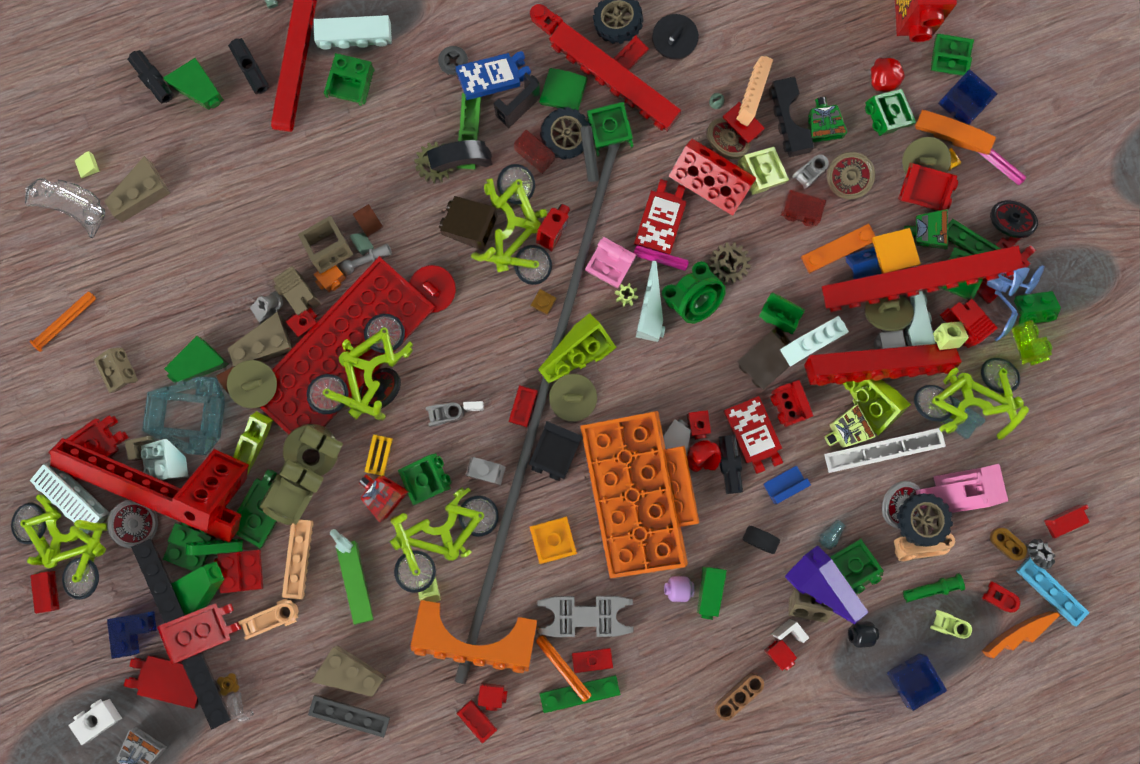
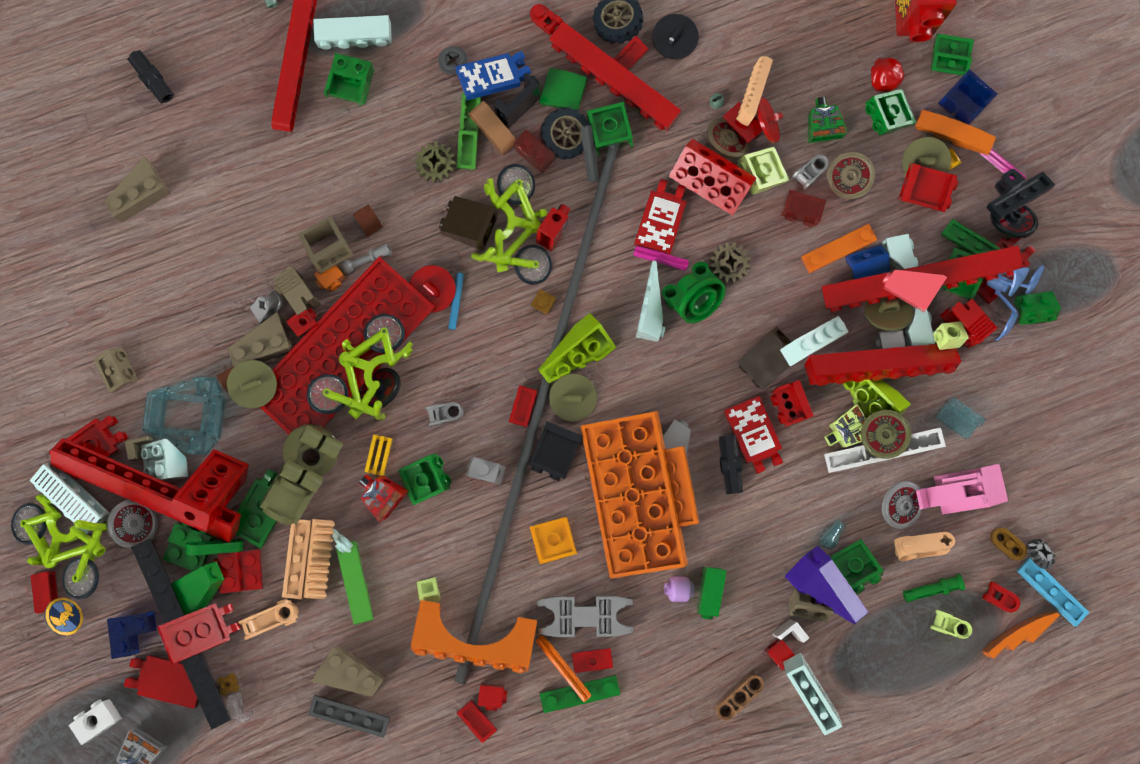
(63, 616): none -> shield
(64, 320): orange axle -> none
(69, 199): clear windscreen -> none
(86, 164): yellowish green slope -> none
(195, 84): green slope -> none
(195, 361): green slope -> none
(253, 74): black piece -> none
(253, 438): lime slope -> none
(318, 559): none -> light nougat gear
(361, 242): sand green slope -> none
(416, 569): piece -> none
(456, 301): none -> dark azure bar
(459, 154): black arch -> none
(474, 406): white tile -> none
(492, 128): none -> medium nougat beam
(610, 262): bright pink plate -> none
(631, 295): yellowish green gear -> none
(699, 424): red brick -> none
(705, 455): red hair -> none
(761, 539): black tyre -> none
(768, 120): none -> red shield
(781, 313): green bracket -> none
(786, 485): blue panel -> none
(796, 139): black arch -> none
(812, 694): none -> light aqua brick
(863, 634): black head -> none
(886, 434): none -> olive shield
(896, 251): light orange tile -> none
(914, 287): none -> coral slope
(916, 681): clear blue piece -> none
(931, 230): green torso -> none
(941, 512): black wheel -> none
(997, 373): lime piece -> none
(1017, 192): none -> black plate
(1029, 345): clear neon green plate -> none
(1067, 520): red panel -> none

